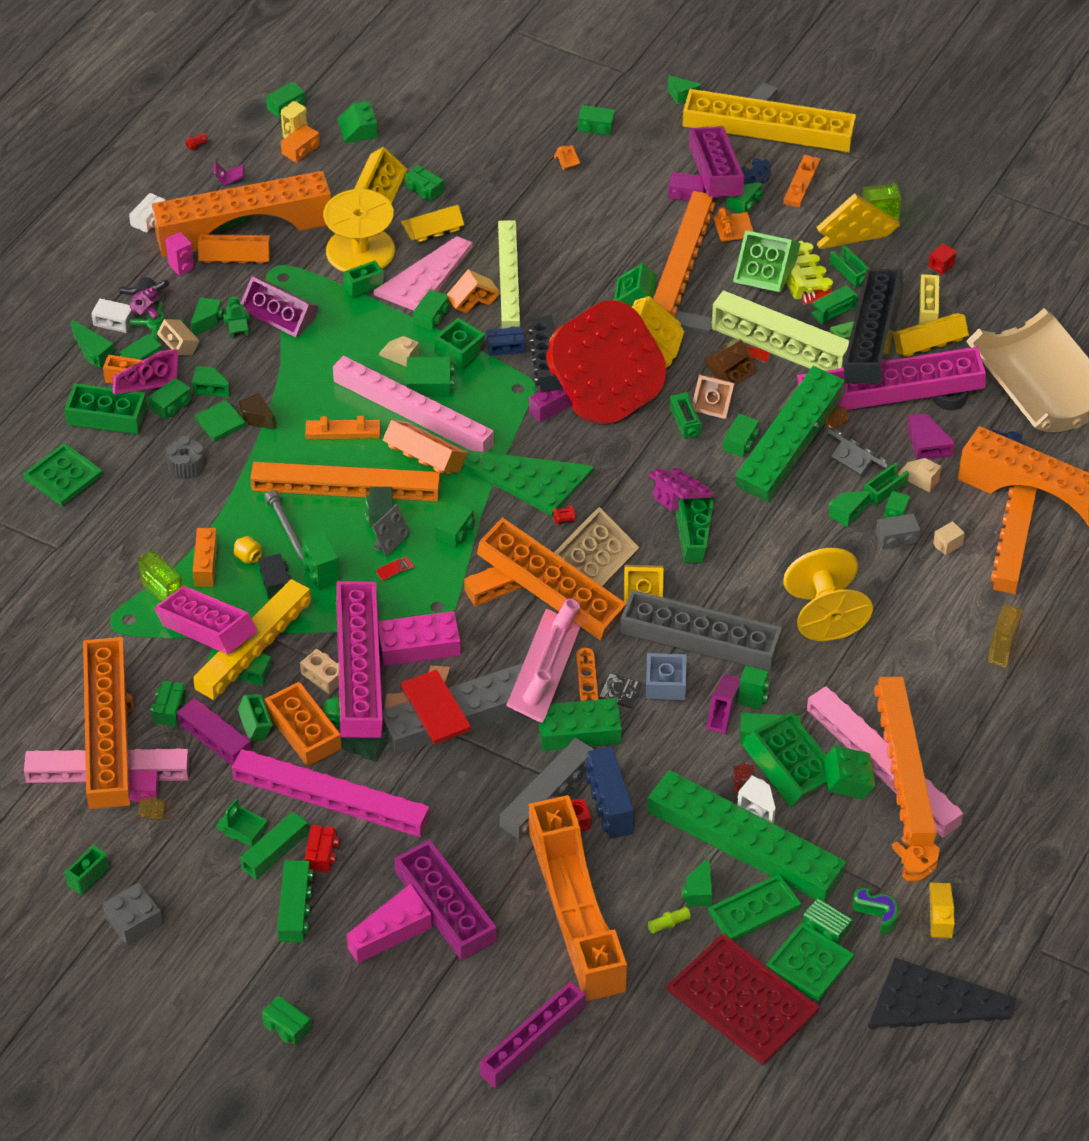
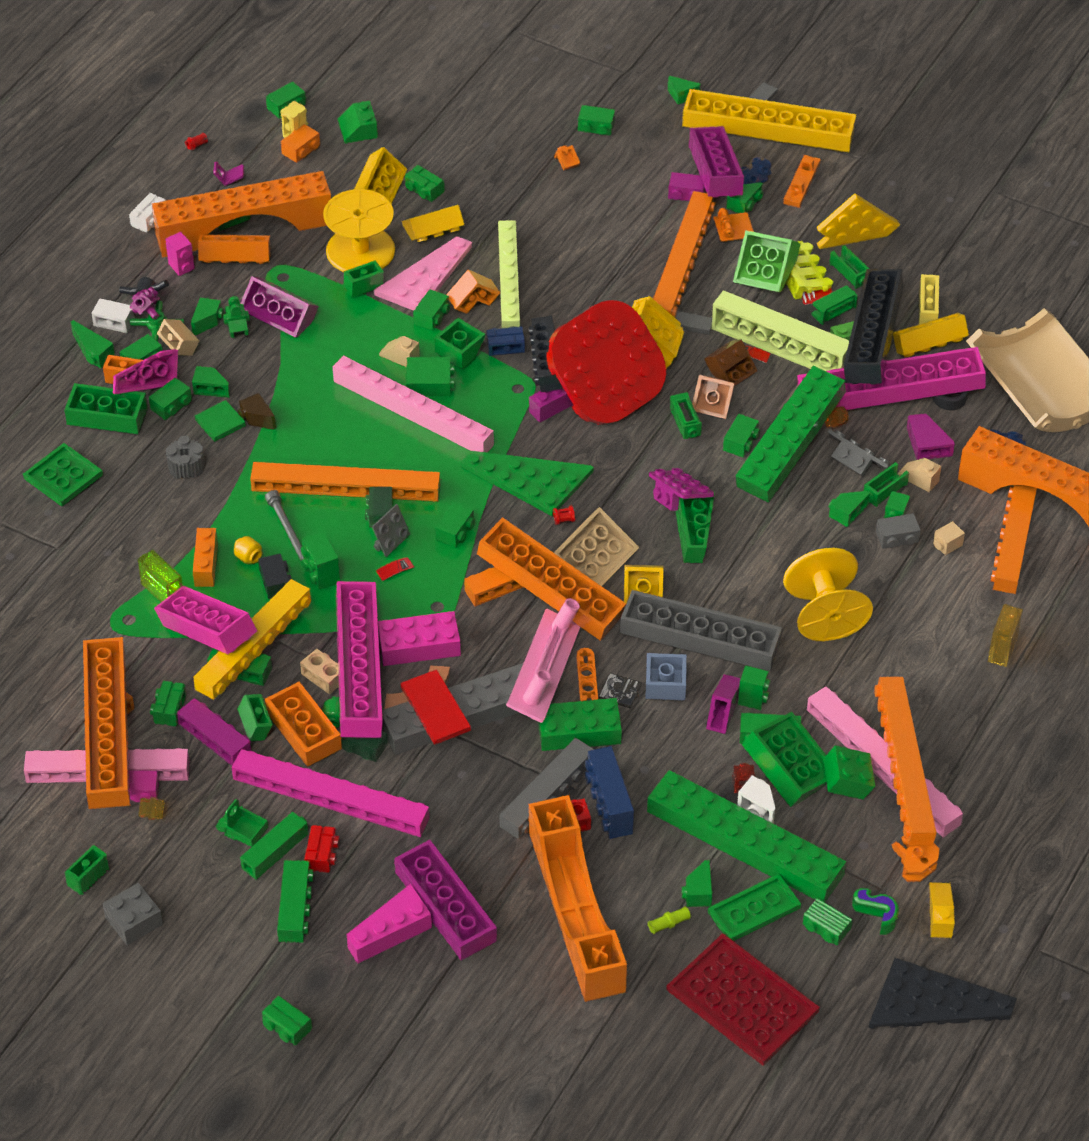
(342, 428): orange hinge -> none
(425, 447): brick -> none
(532, 1035): magenta brick -> none
(635, 285): green slope -> none
(810, 961): green plate -> none
(885, 197): clear neon green brick -> none
(942, 259): red brick -> none

